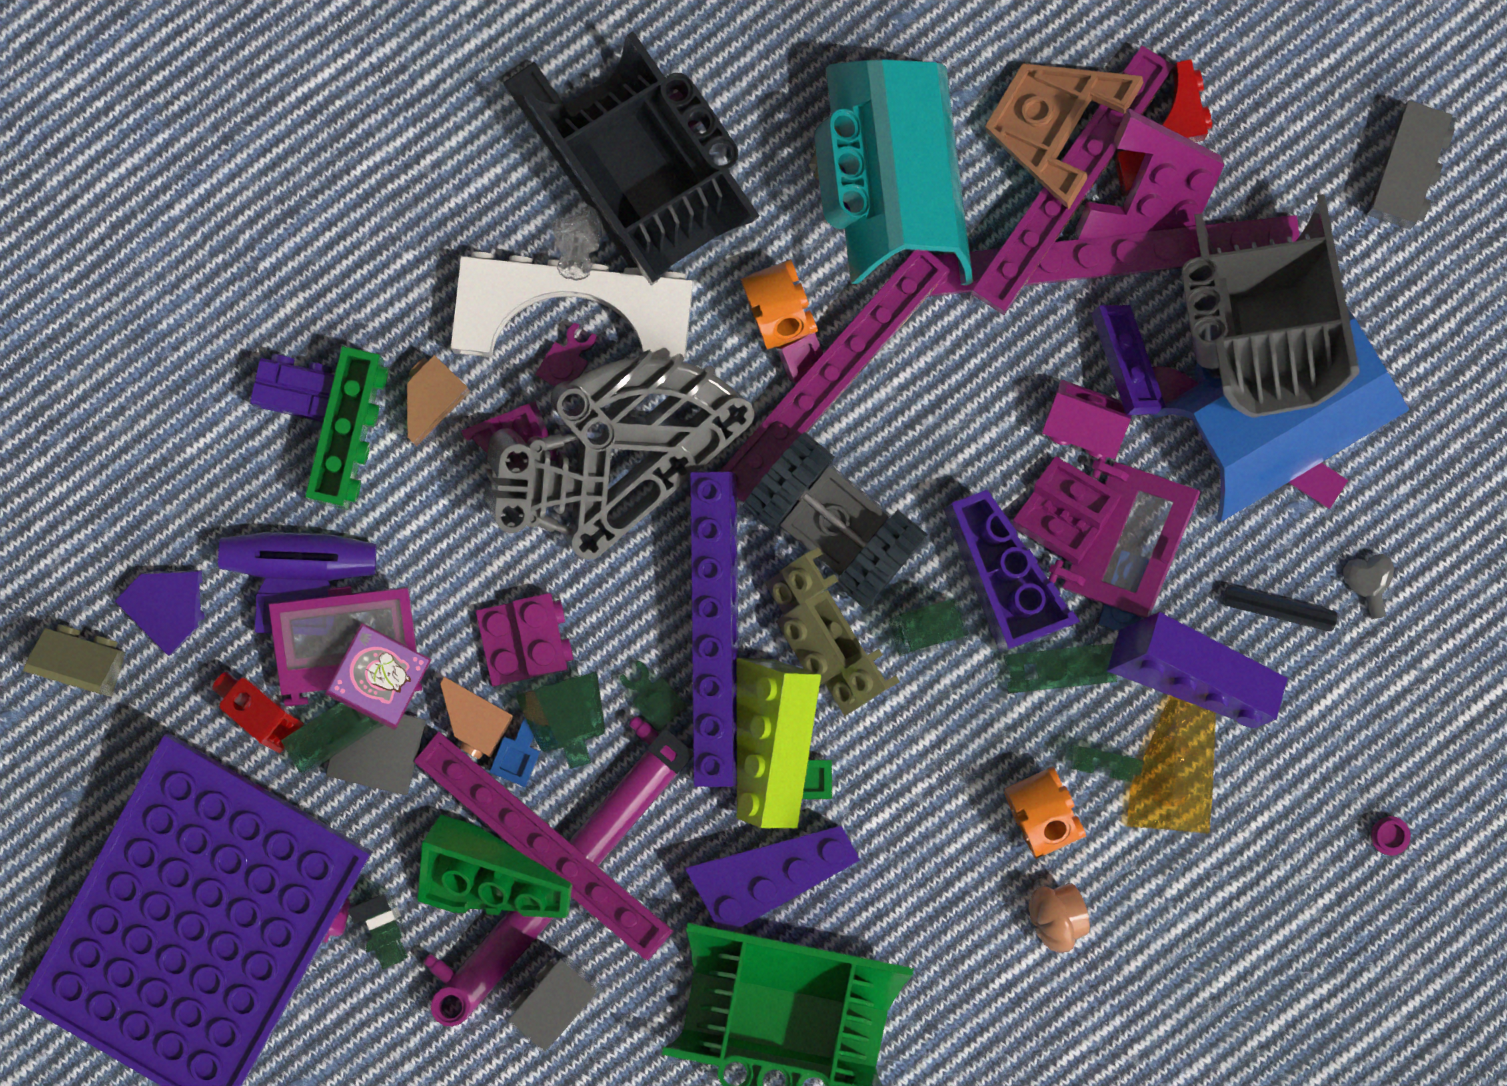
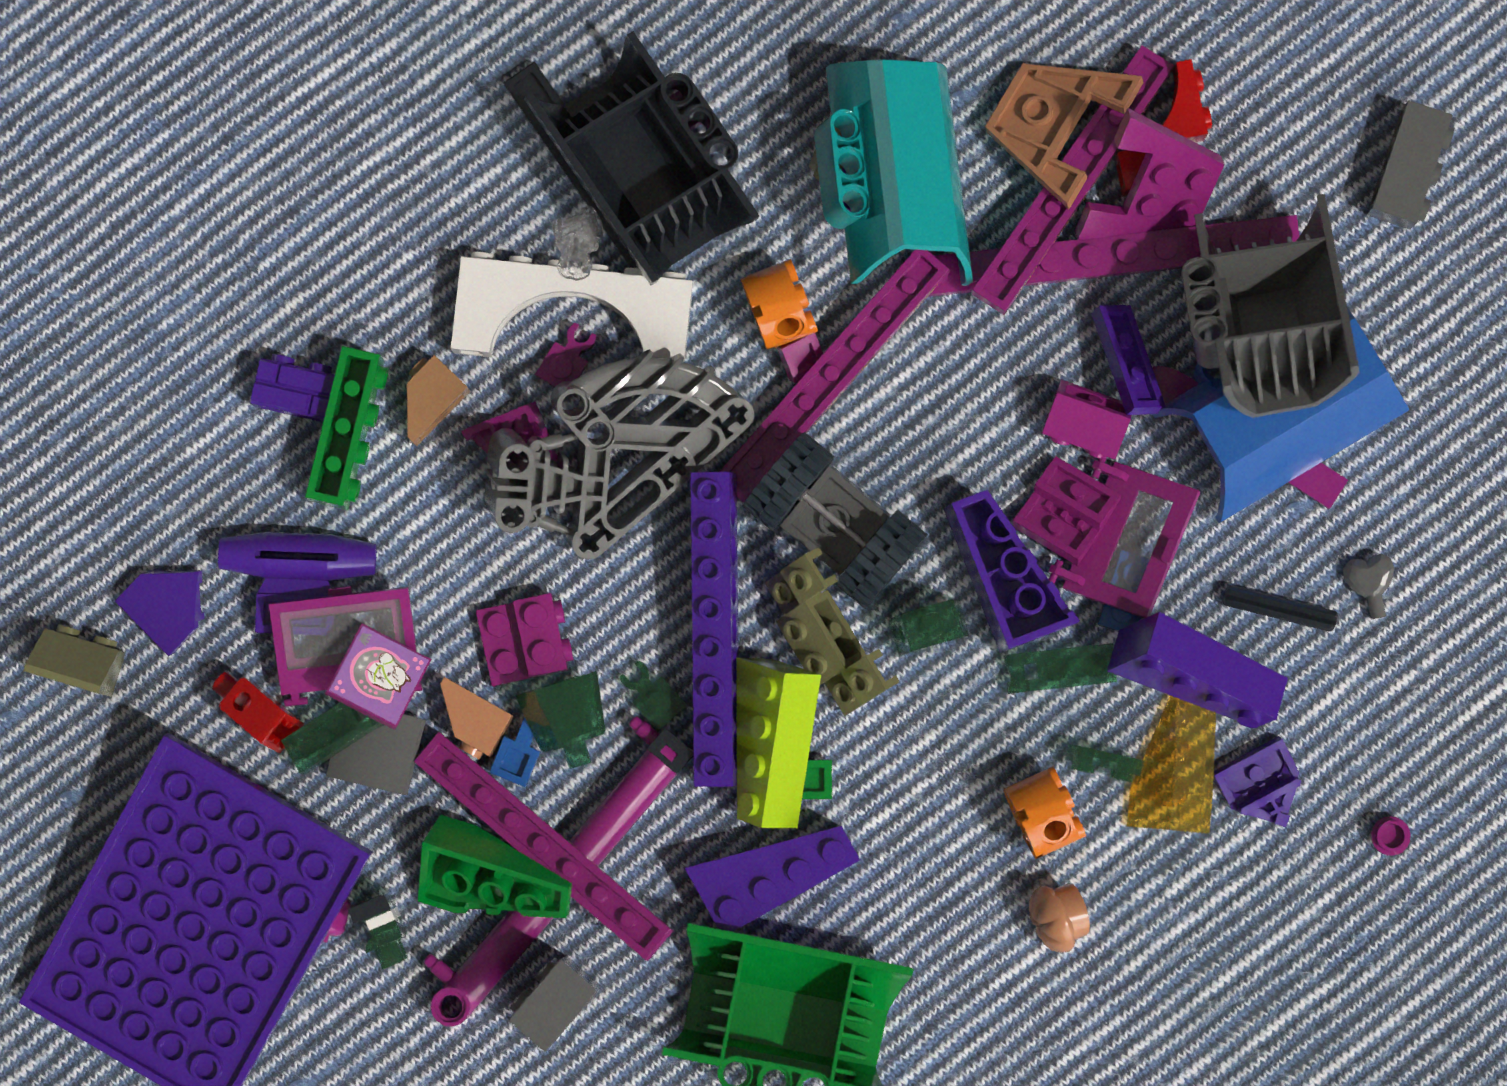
(1261, 782): none -> dark purple slope

